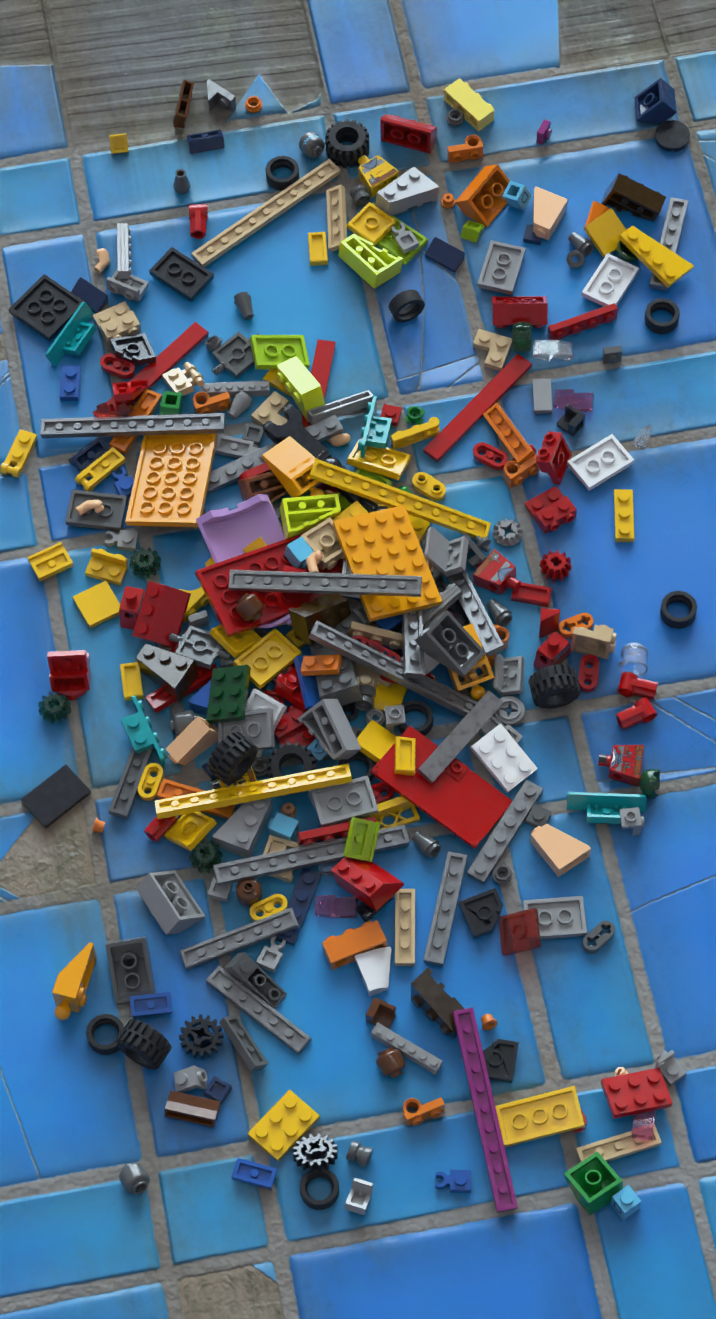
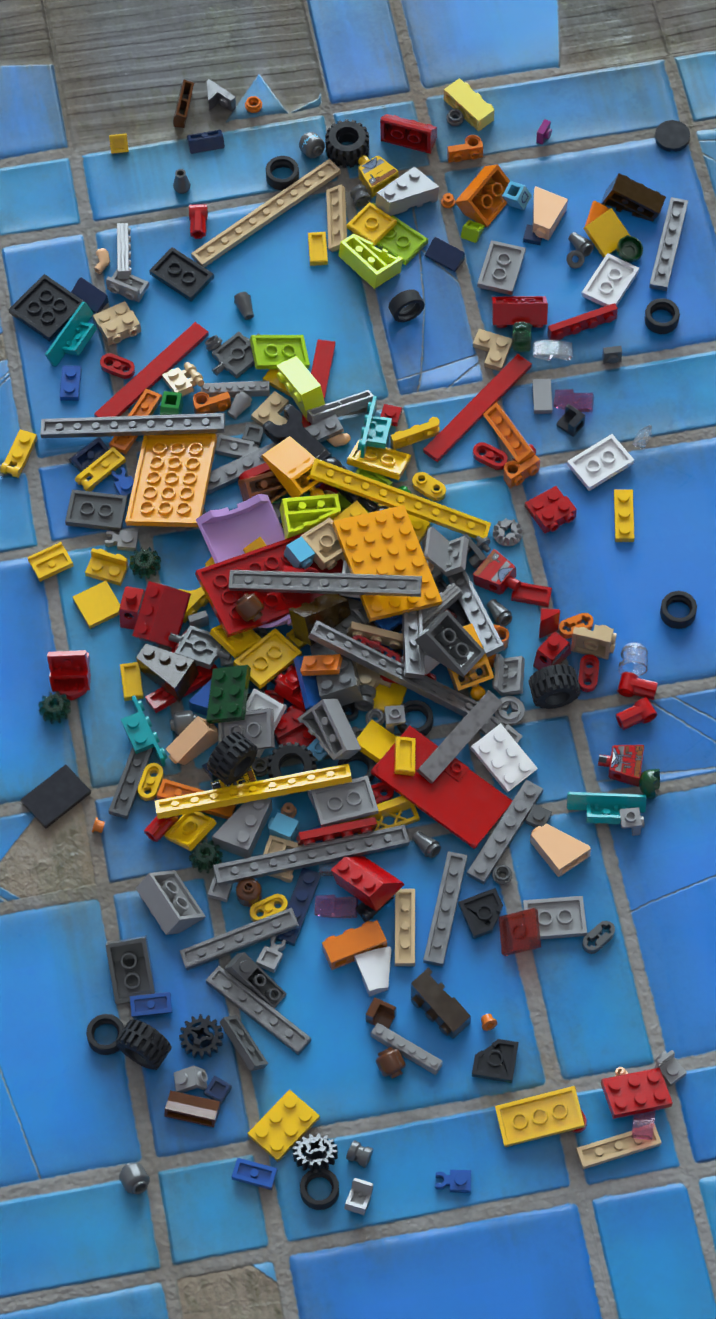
(73, 983): light orange slope -> none
(90, 504): light nougat arm -> none
(108, 410): clear red slope -> none
(128, 390): red wing -> none
(133, 349): black plate -> none
(313, 560): light nougat arm -> none
(361, 839): lime plate -> none
(405, 240): light grey plate -> none
(415, 410): green plate -> none
(431, 1109): orange plate -> none
(484, 1110): magenta plate -> none
(554, 456): red plate -> none
(555, 565): red gear -> none
(593, 1182): green slope -> none
(625, 1202): medium azure brick -> none
(655, 103): dark blue slope -> none
(657, 258): yellow wing -> none

